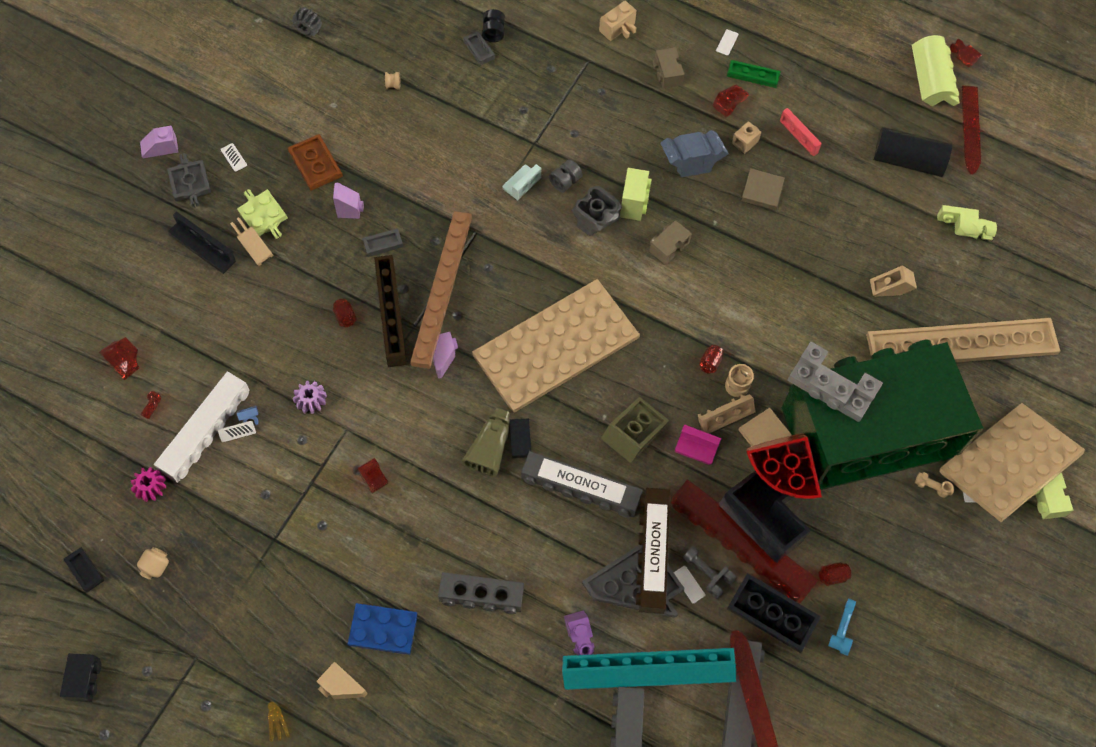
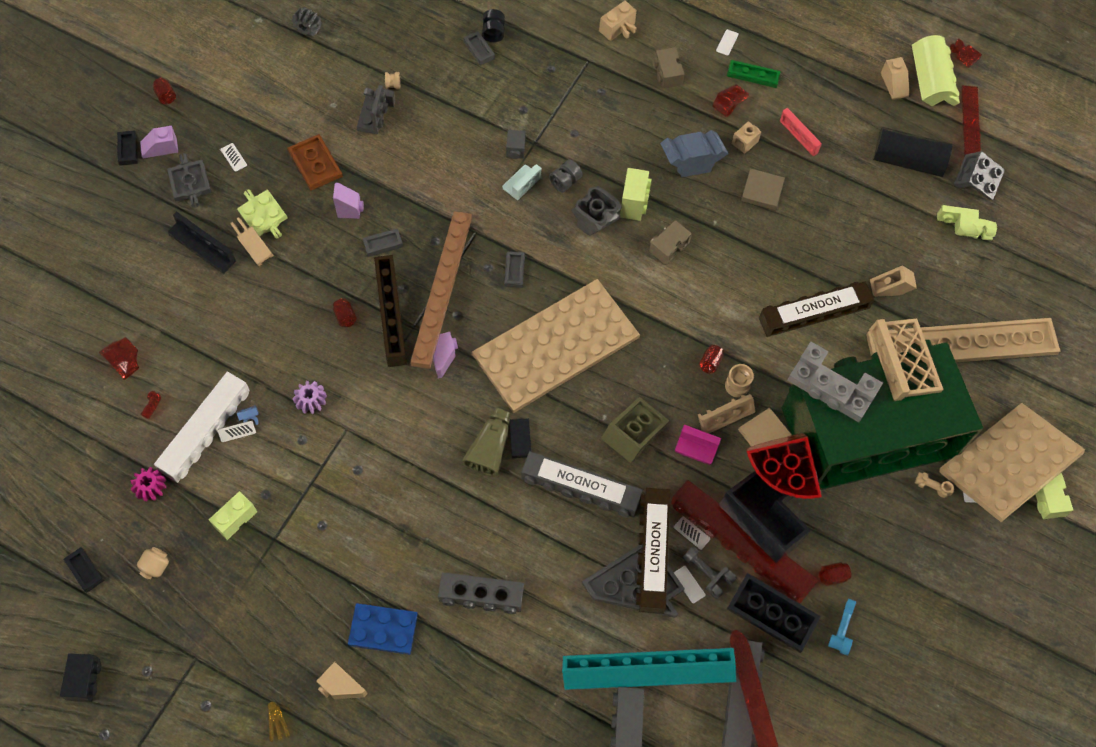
(127, 148): none -> black tile
(164, 91): none -> clear red brick
(233, 515): none -> yellowish green brick
(371, 94): none -> dark grey plate
(372, 113): none -> dark grey bracket
(372, 475): clear red panel -> none
(514, 269): none -> dark grey tile
(515, 144): none -> dark grey brick
(580, 632): medium lavender brick -> none
(692, 533): none -> white sticker
(816, 308): none -> dark brown brick
(891, 359): none -> tan fence
(896, 78): none -> tan slope
(980, 173): none -> dark grey bracket

